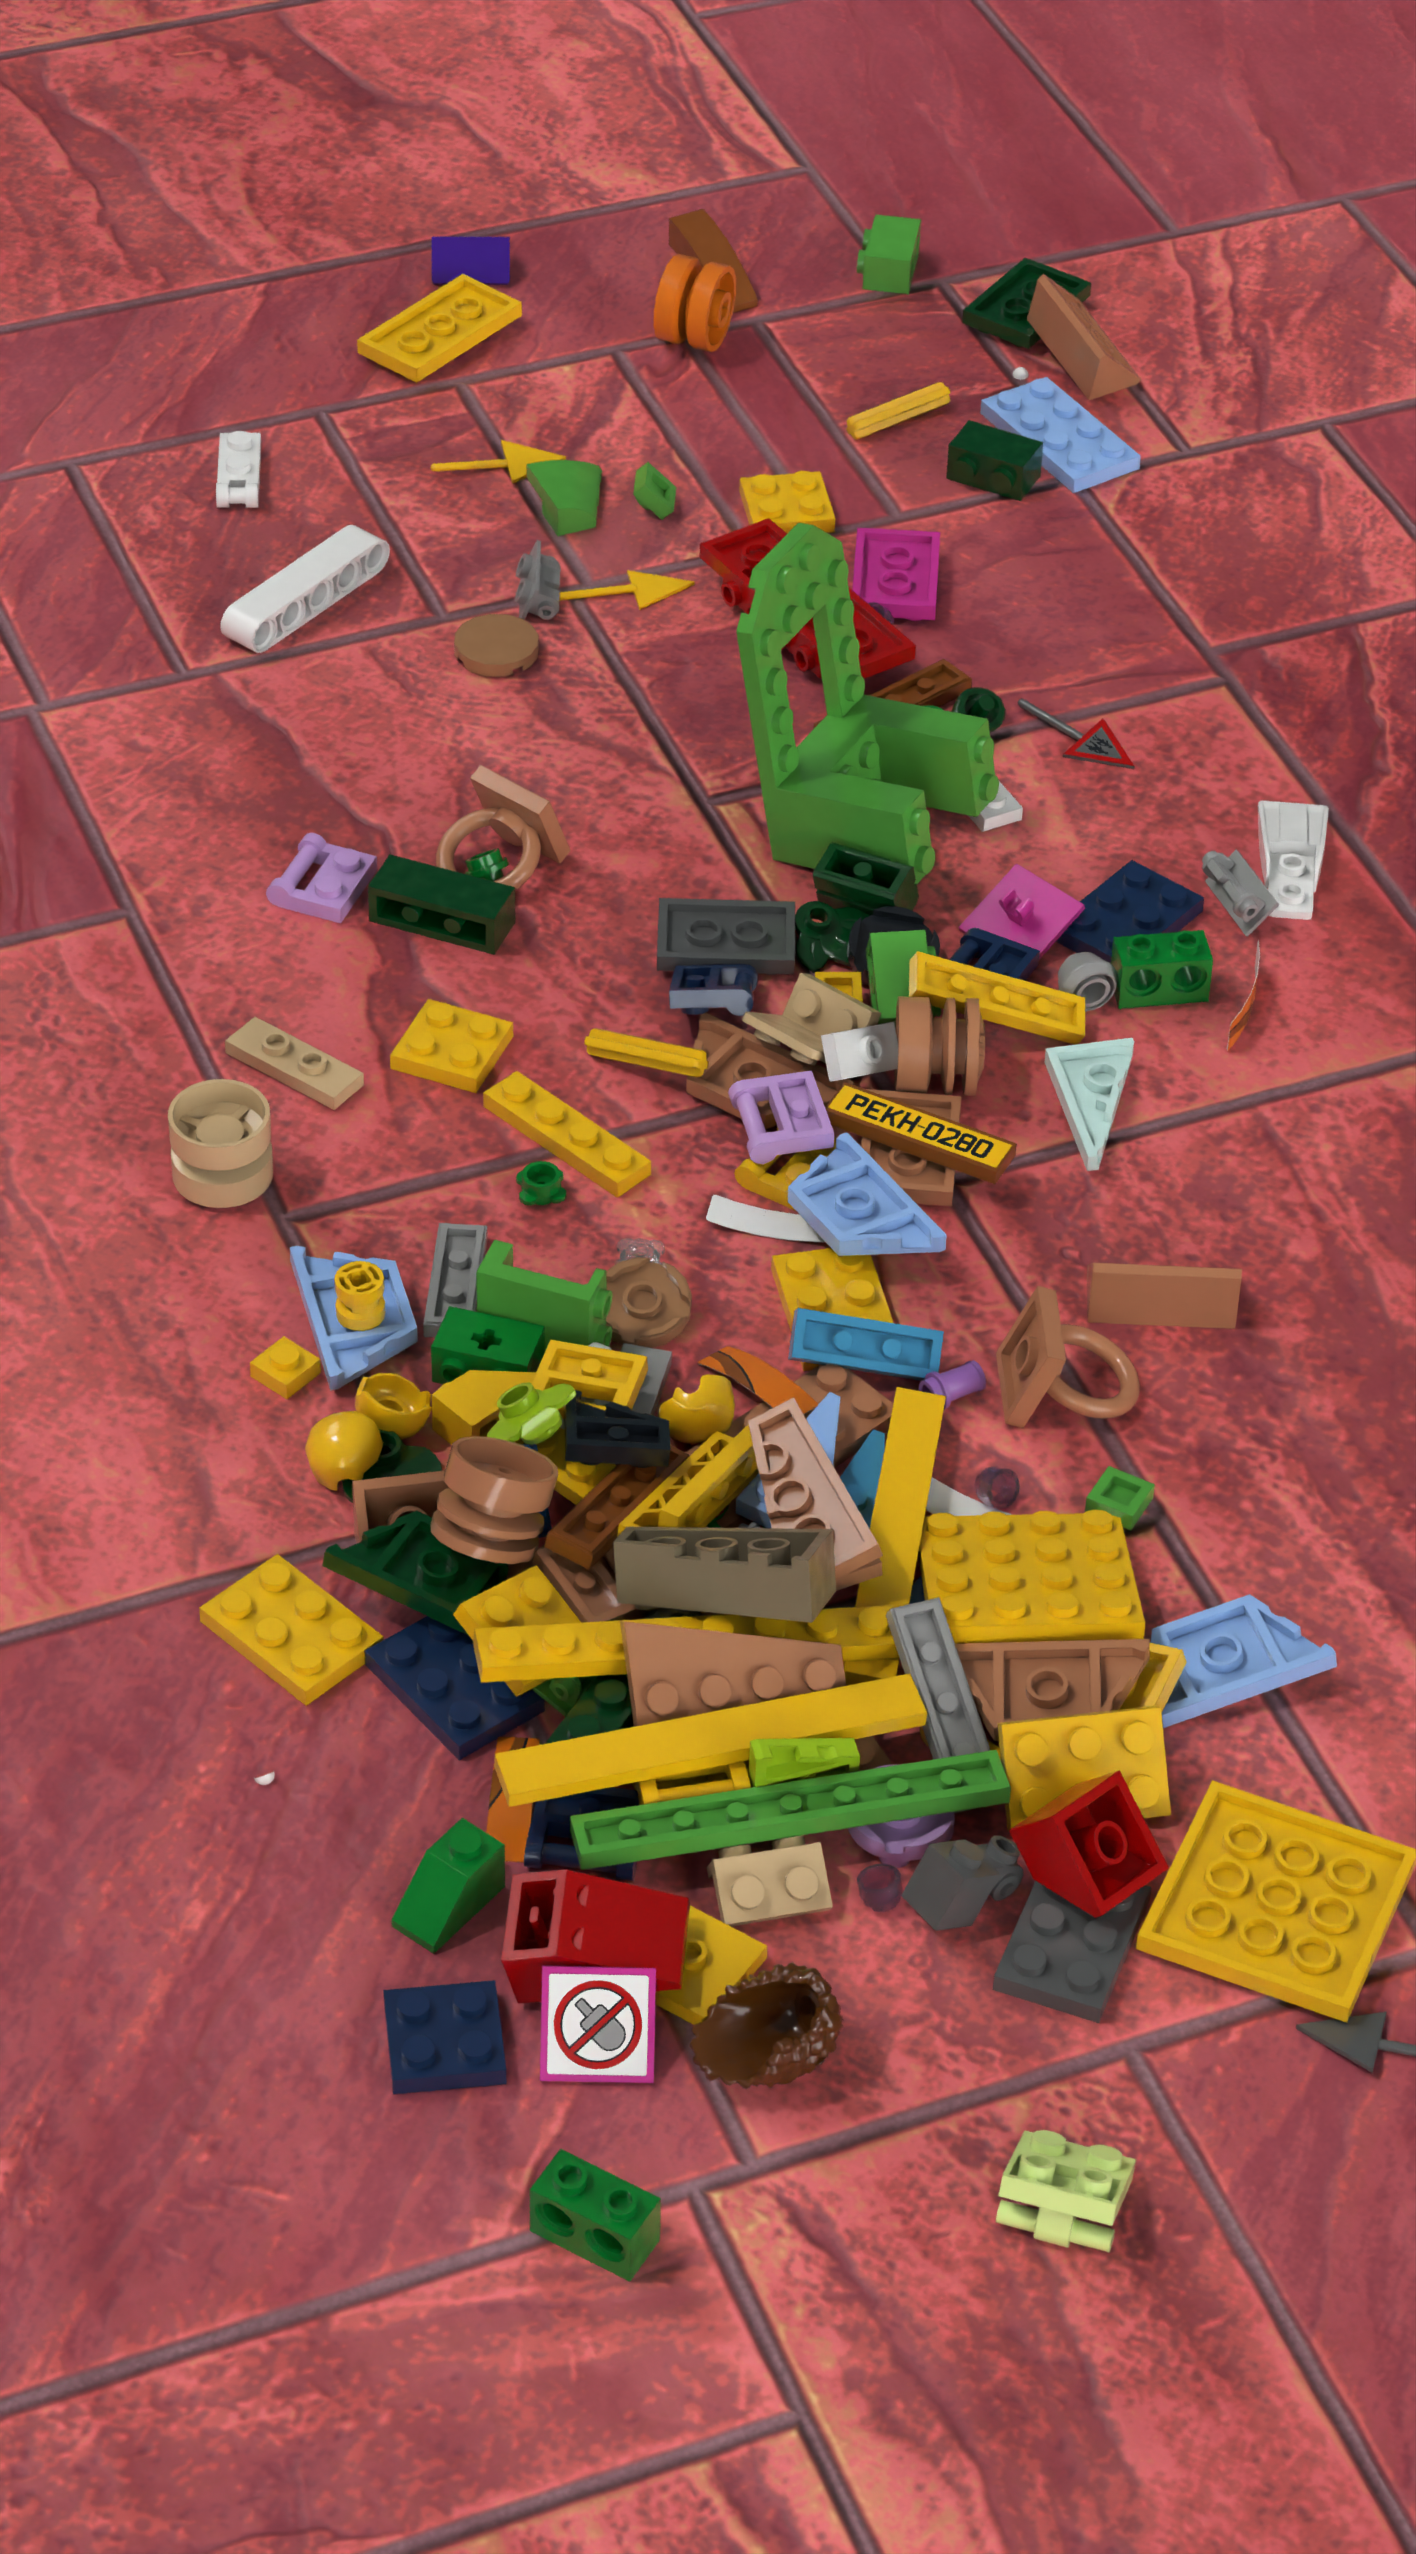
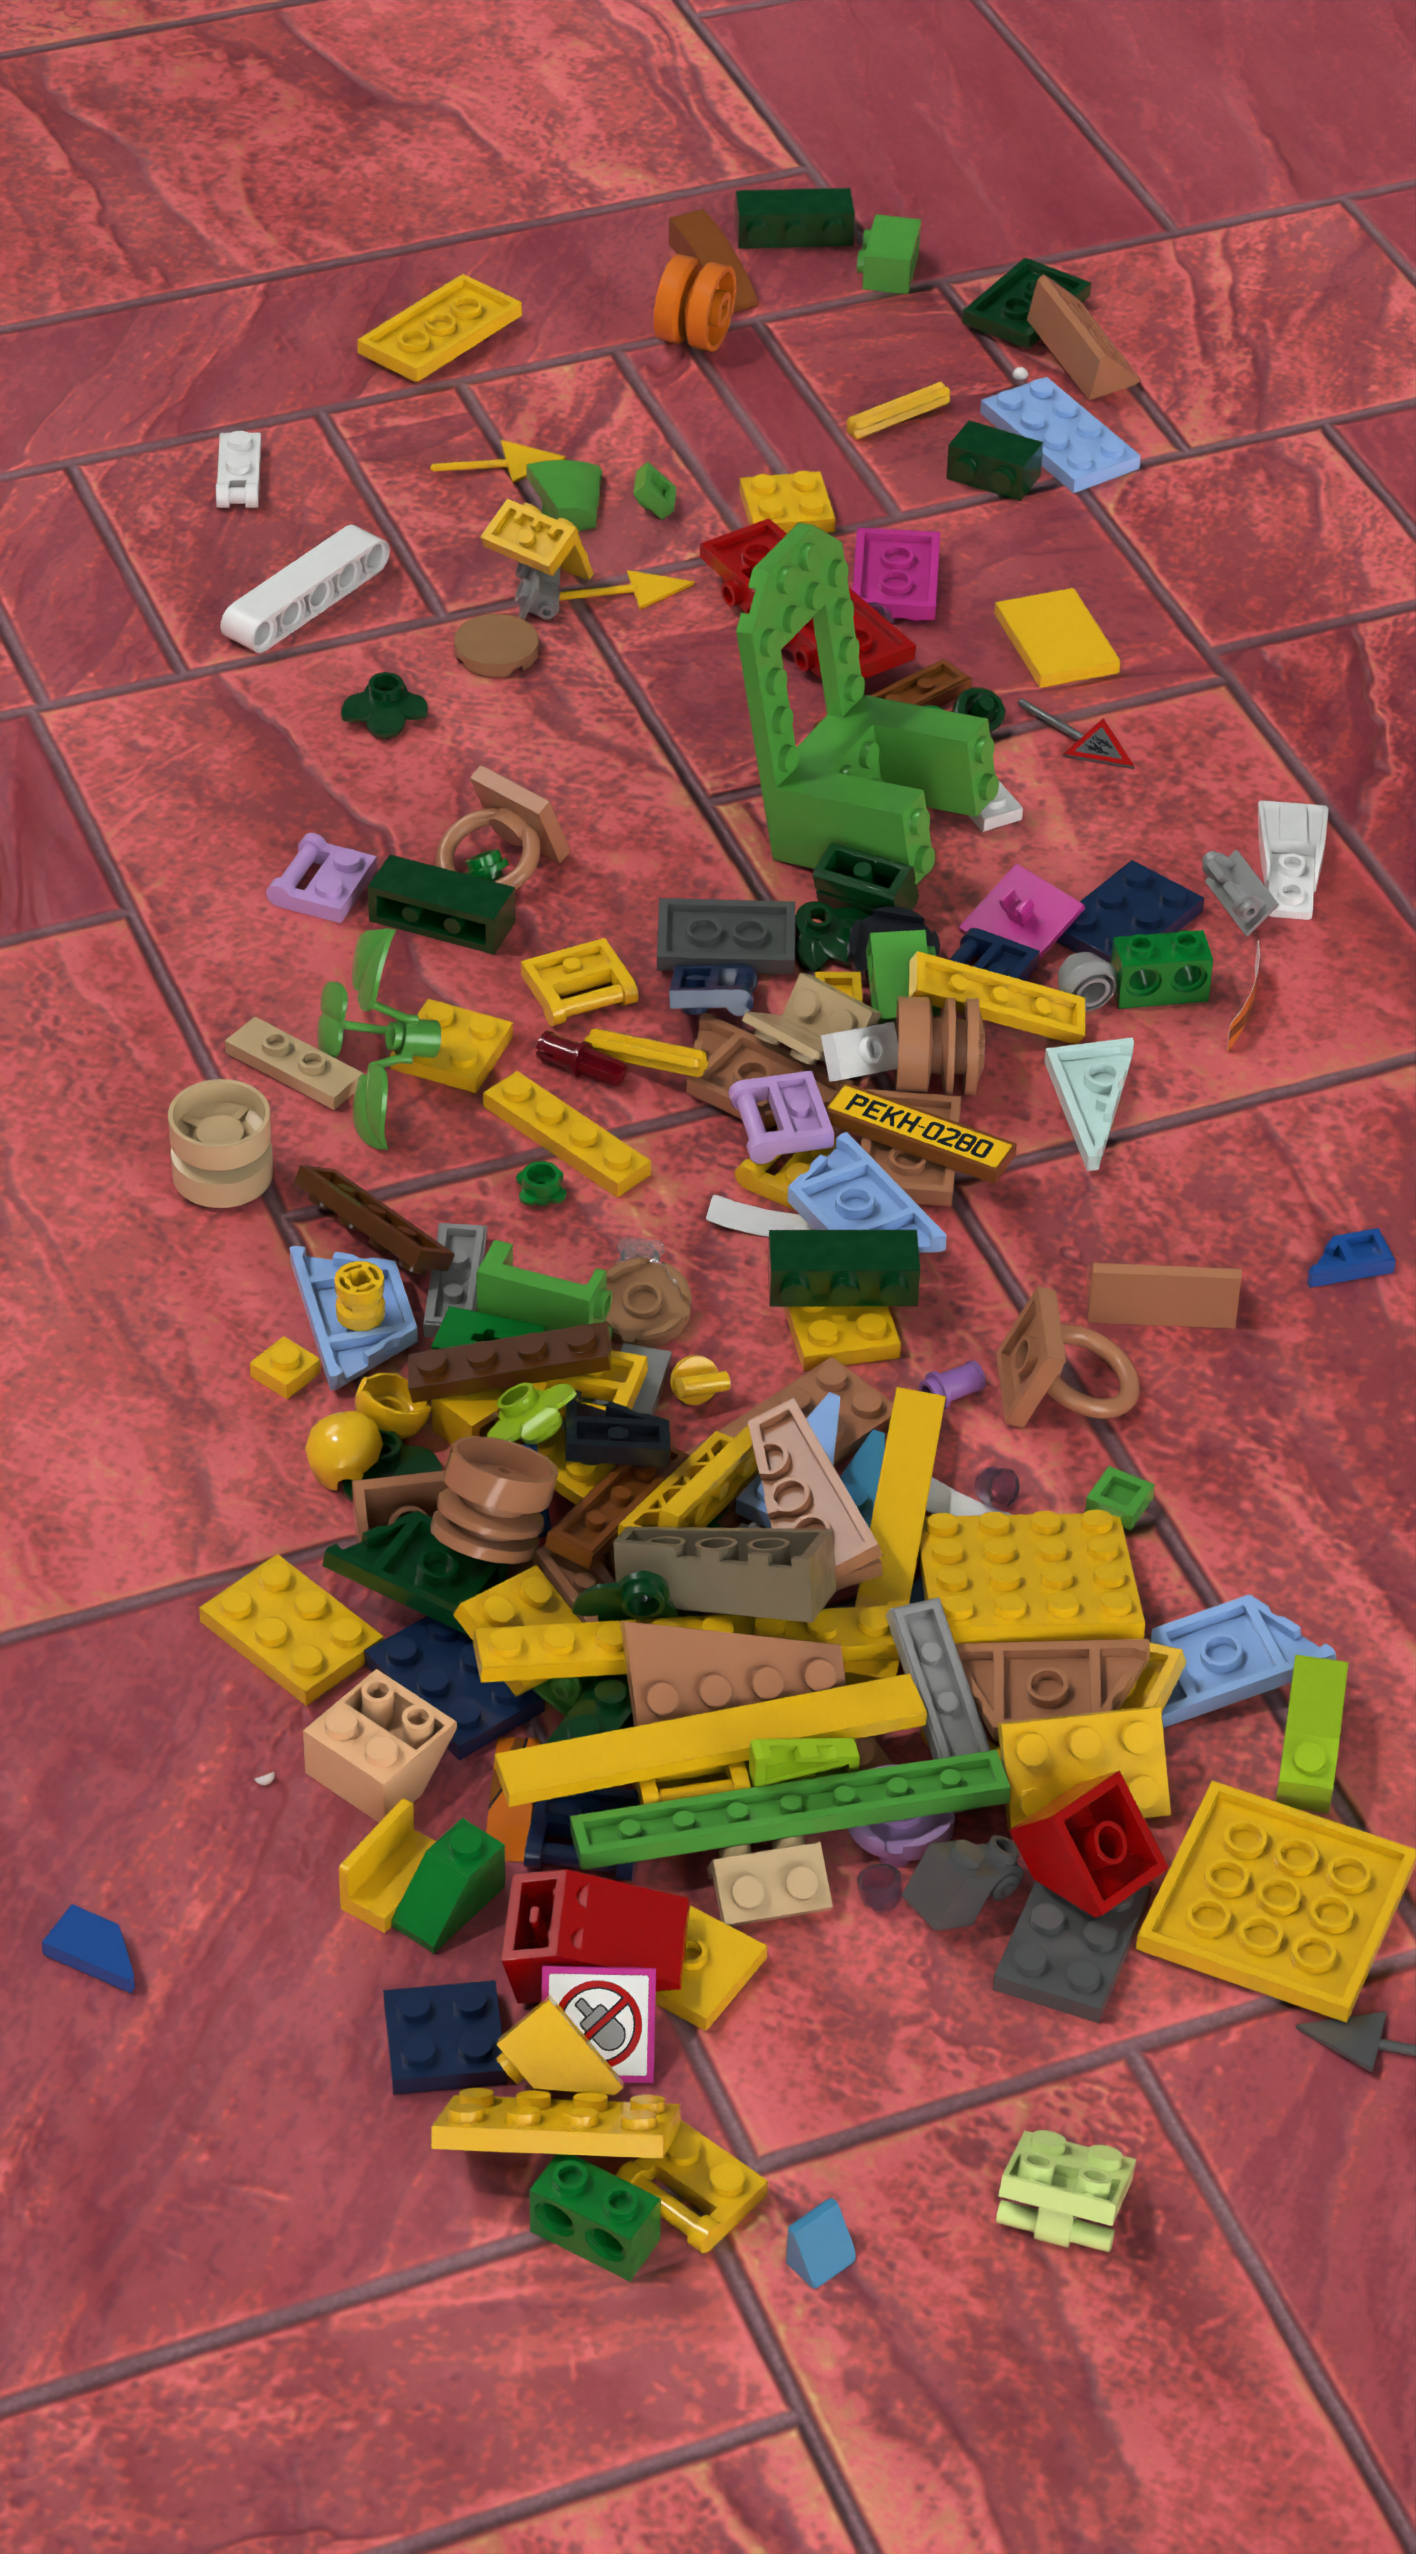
(91, 1946): none -> blue tile
(367, 1214): none -> reddish brown plate
(377, 1745): none -> light nougat slope
(382, 1867): none -> yellow panel
(384, 706): none -> dark green plate
(406, 1036): none -> bright green plant
(477, 257): dark purple panel -> none
(509, 1362): none -> reddish brown plate
(537, 540): none -> yellow bracket
(555, 2054): none -> yellow slope
(557, 2126): none -> yellow plate
(575, 971): none -> yellow plate
(581, 1059): none -> dark red axle
(632, 1598): none -> dark green plate
(697, 1380): none -> yellow plate
(701, 1413): yellow hair -> none
(705, 2178): none -> yellow plate
(758, 1377): orange sticker -> none
(768, 2028): reddish brown piece -> none
(794, 218): none -> dark green brick
(820, 2244): none -> dark azure slope
(843, 1268): none -> dark green brick
(864, 1344): dark azure plate -> none
(1057, 637): none -> yellow tile
(1312, 1733): none -> lime slope
(1352, 1258): none -> blue tile

